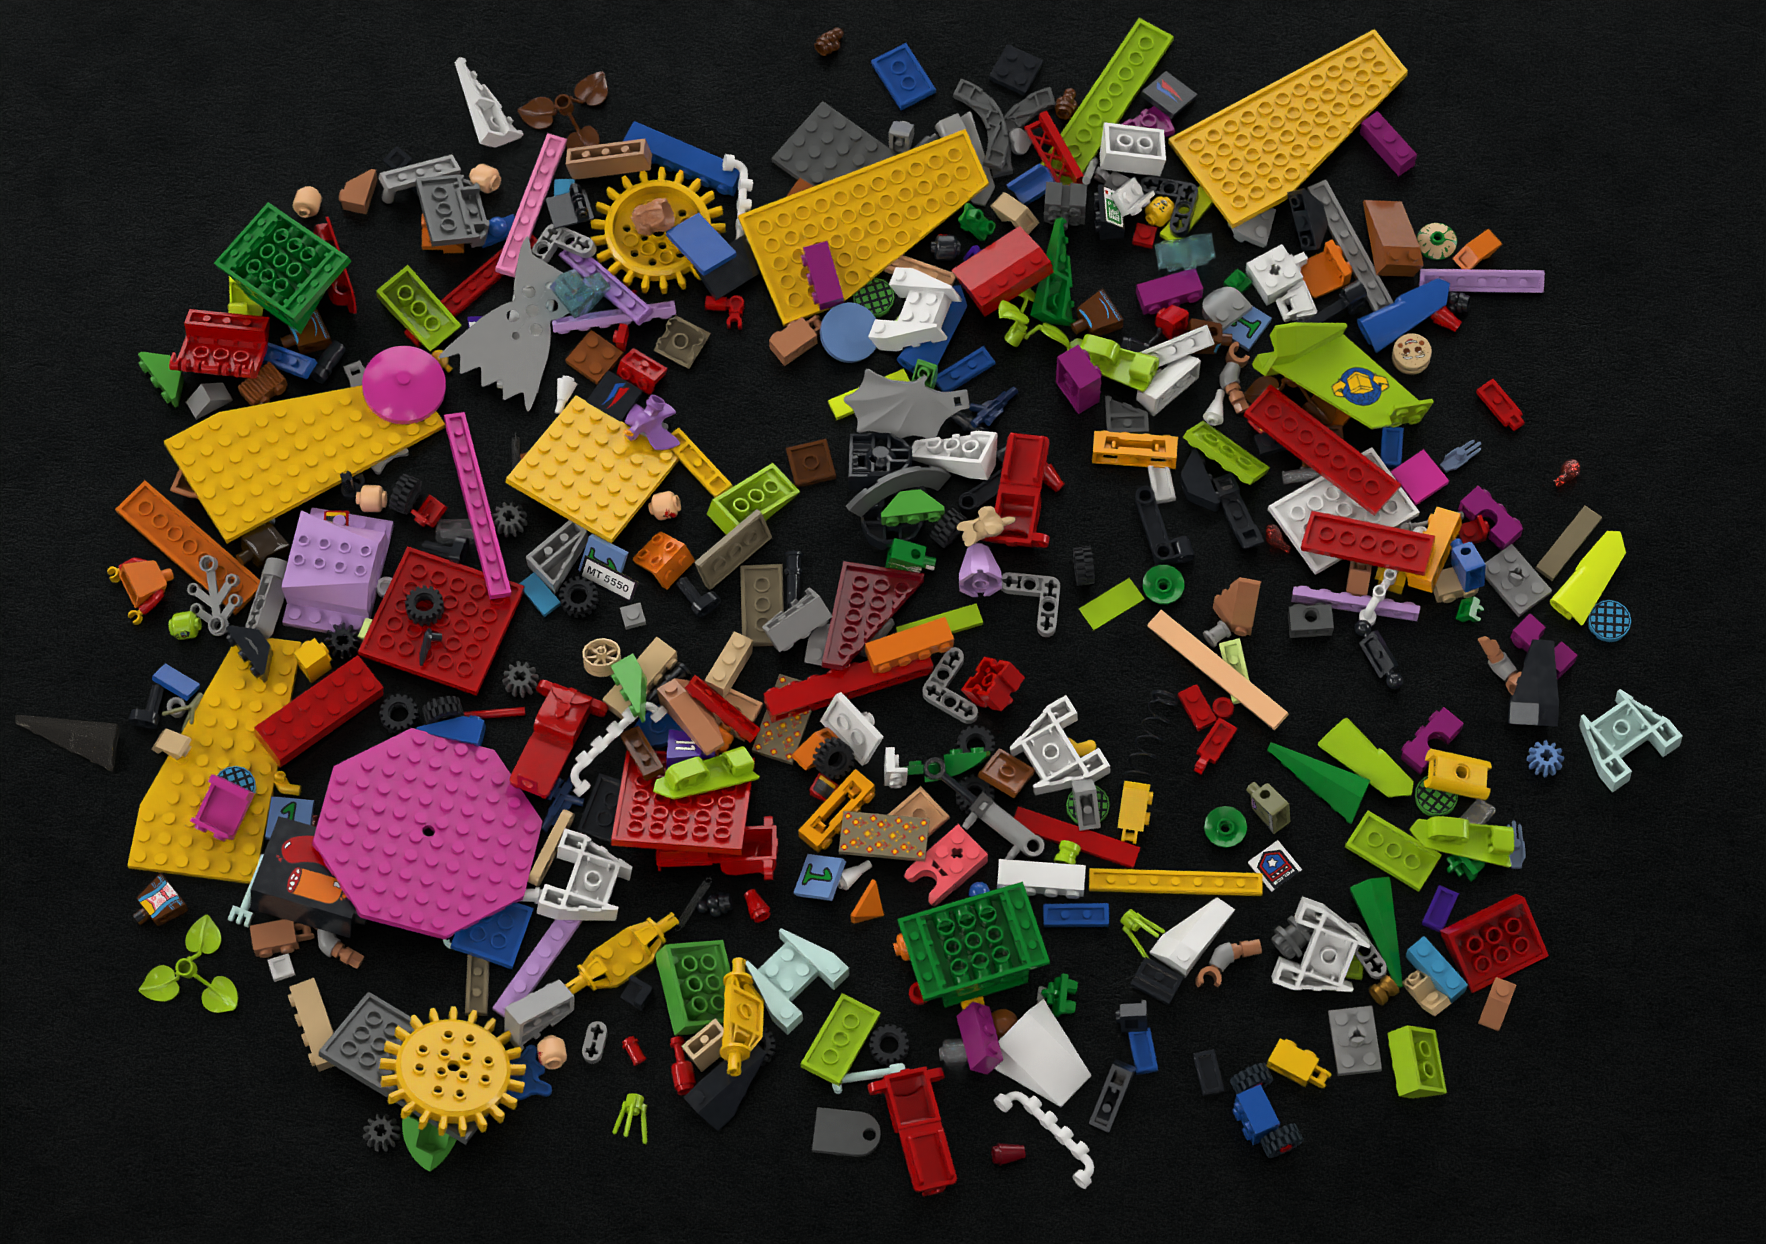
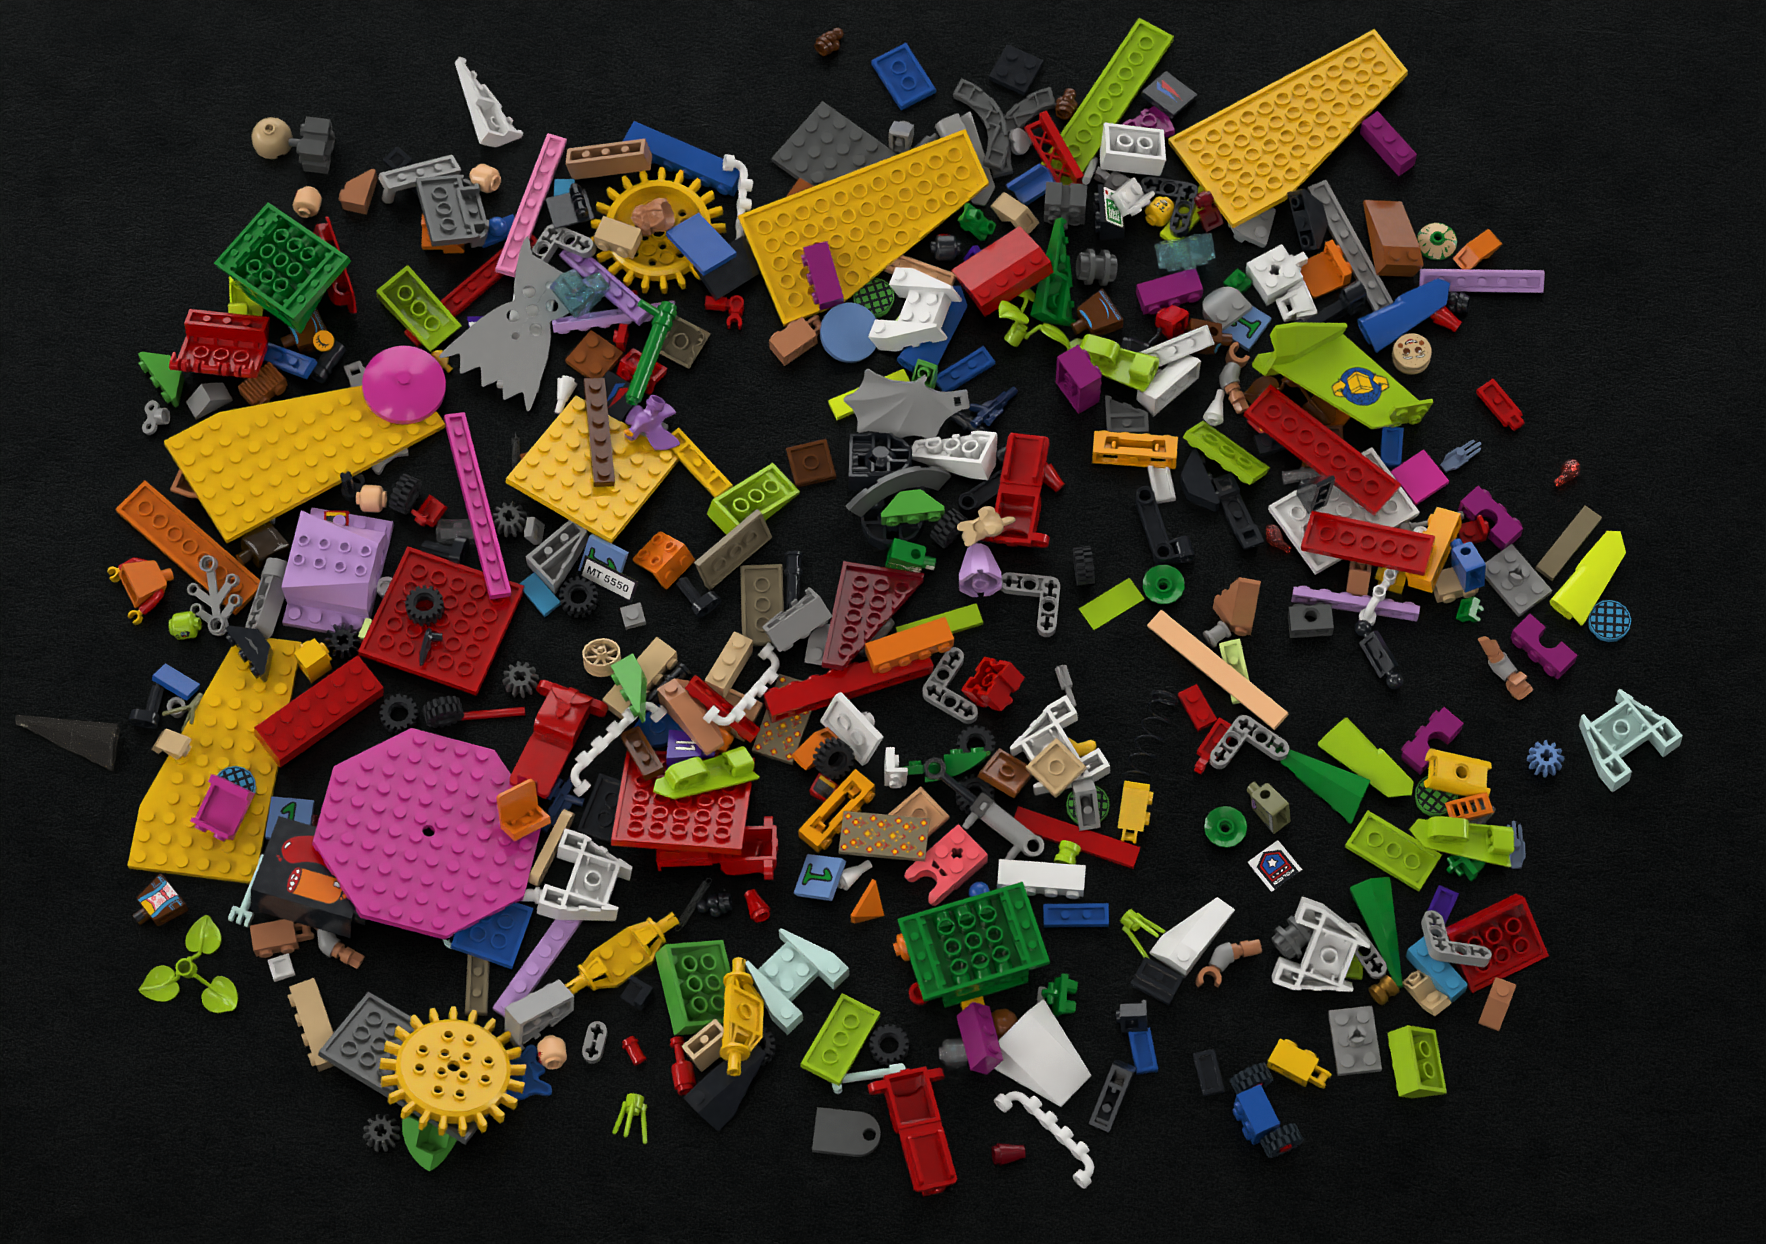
(155, 417): none -> light grey piece
(271, 138): none -> tan cylinder
(284, 786): yellow arm -> none
(315, 145): none -> dark grey brick
(323, 341): none -> light orange tile
(460, 729): blue slope -> none
(520, 810): none -> orange bracket
(534, 530): none -> light grey plate
(540, 110): reddish brown plant -> none
(599, 432): none -> reddish brown plate
(618, 237): none -> tan brick
(661, 326): none -> green cylinder
(664, 505): light nougat head -> none
(748, 700): none -> white bar
(1056, 767): none -> tan tile
(1065, 682): none -> light grey axle
(1098, 267): none -> dark grey piece
(1144, 235): red plate -> none
(1175, 882): yellow tile -> none
(1210, 215): none -> dark red plate
(1223, 708): red tile -> none
(1244, 735): none -> light grey beam
(1315, 492): none -> black slope
(1466, 801): none -> orange slope
(1473, 954): none -> light grey beam
(1536, 689): black wedge -> none

